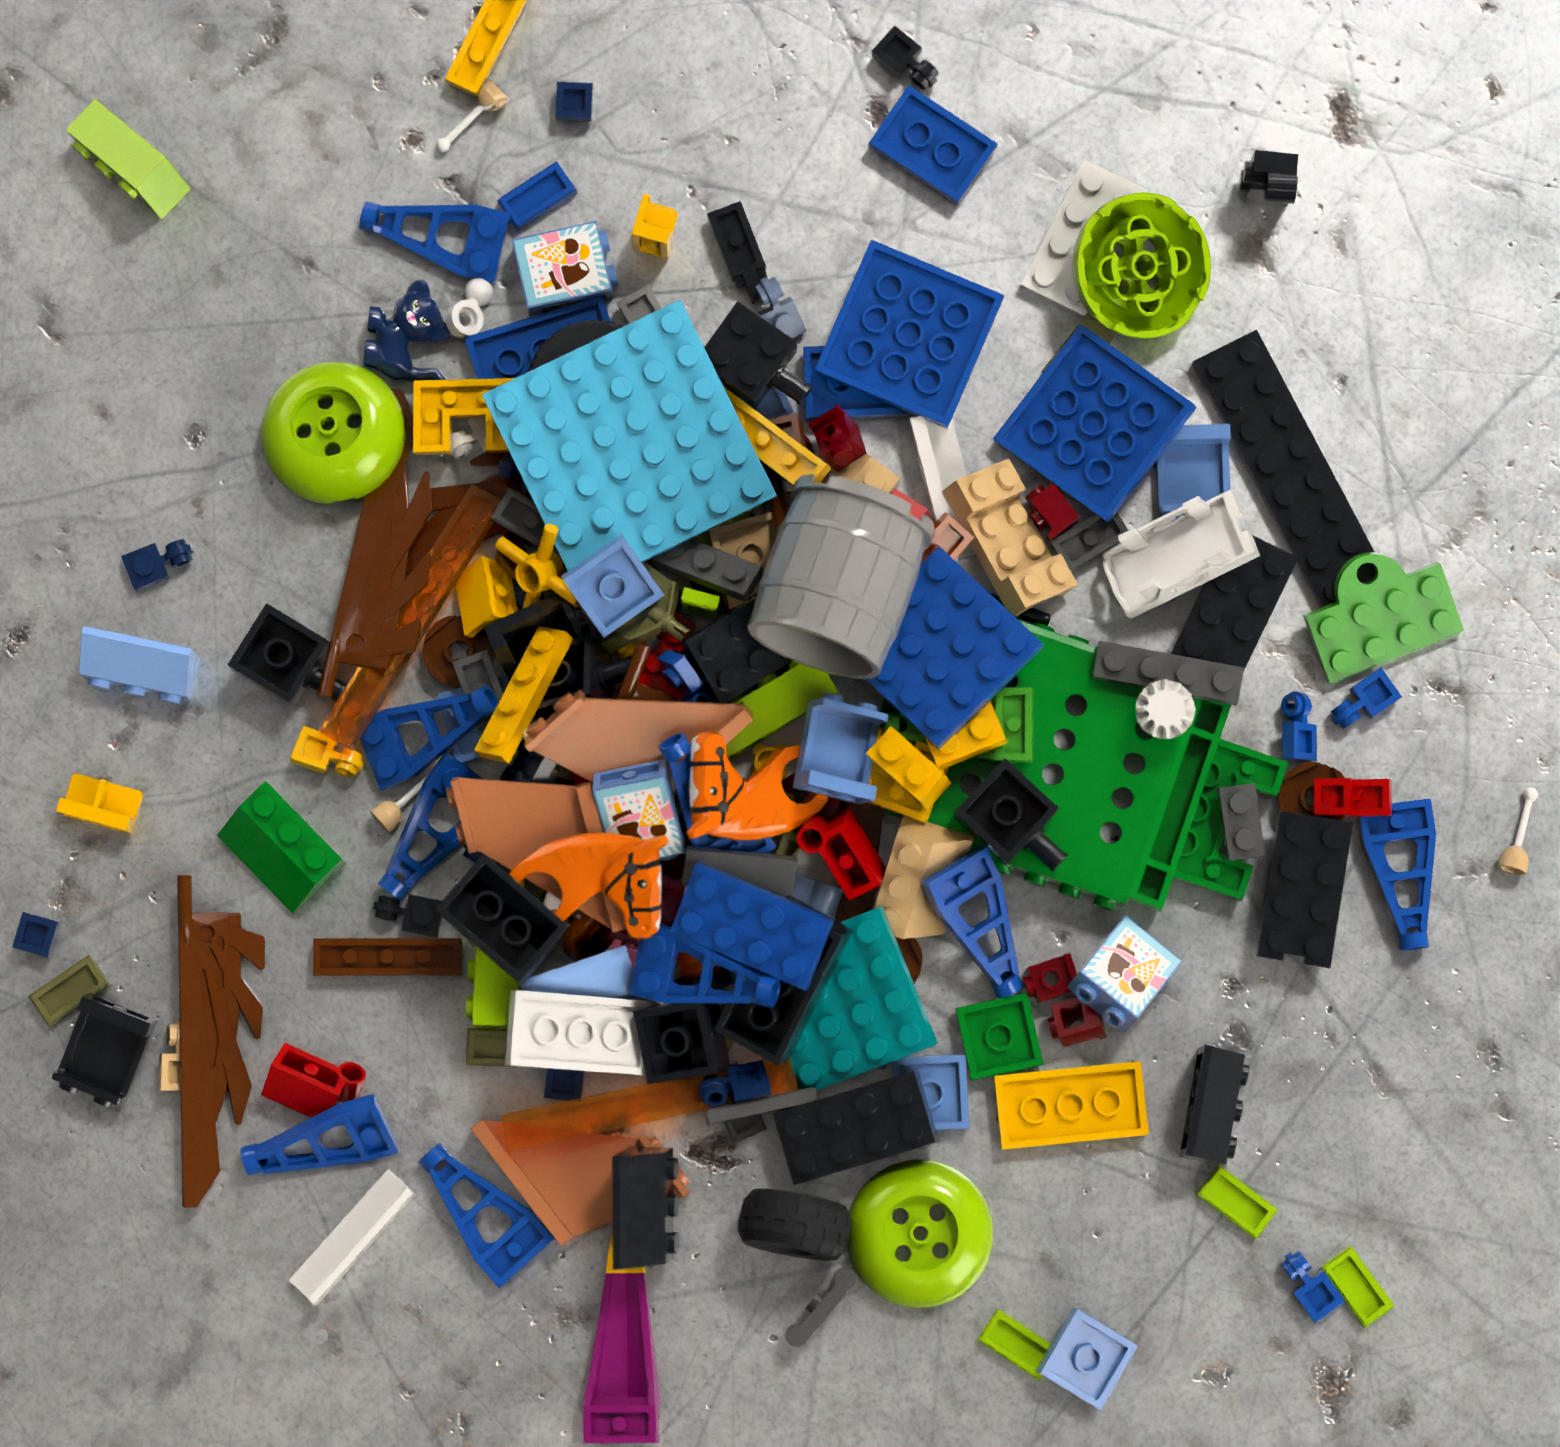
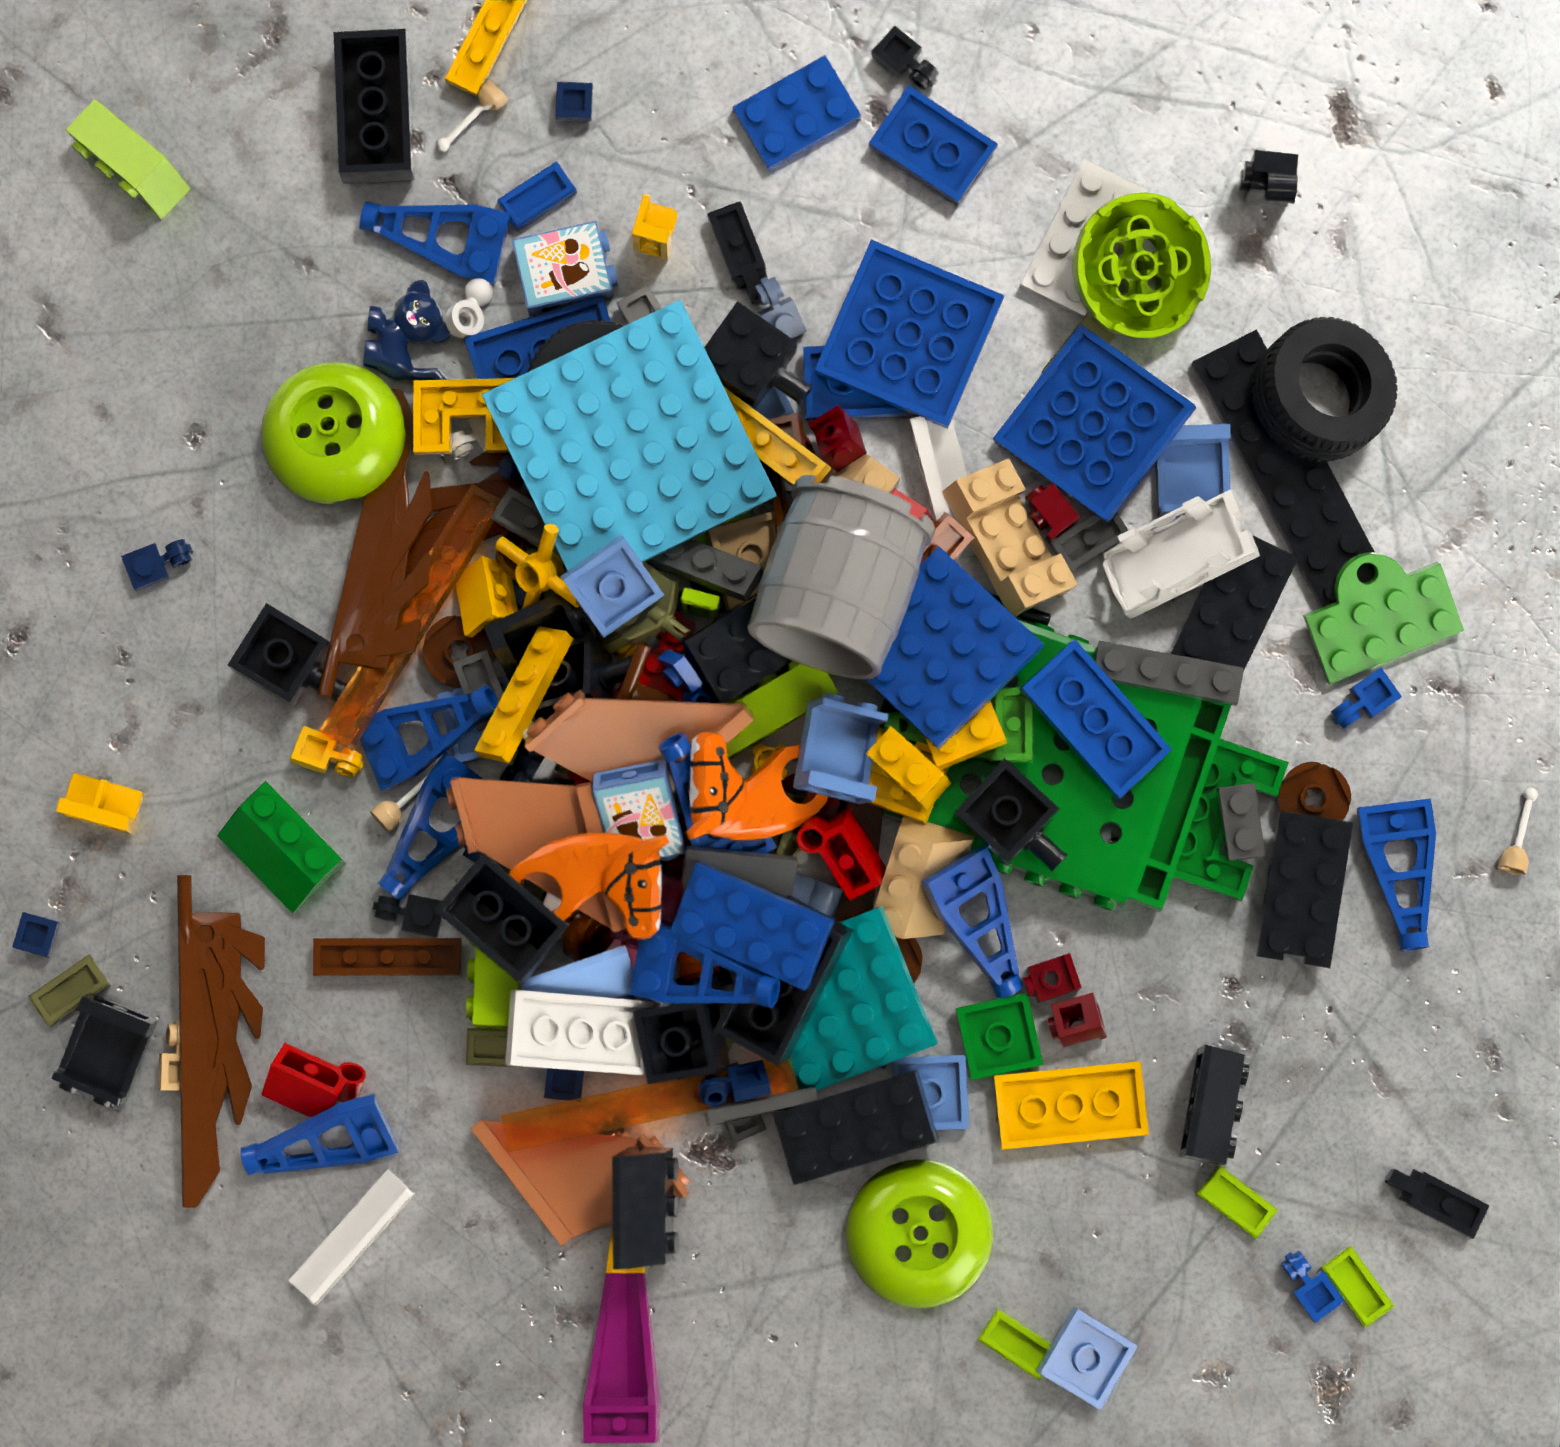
(137, 665): light blue slope -> none
(373, 106): none -> black brick
(515, 1247): blue plate -> none
(794, 1224): black tyre -> none
(796, 112): none -> blue plate
(821, 1307): dark grey plate -> none
(1095, 719): none -> blue plate
(1124, 974): panel -> none
(1165, 709): white gear -> none
(1298, 736): blue plate -> none
(1353, 797): red slope -> none
(1355, 359): none -> black tyre
(1439, 1201): none -> black hinge

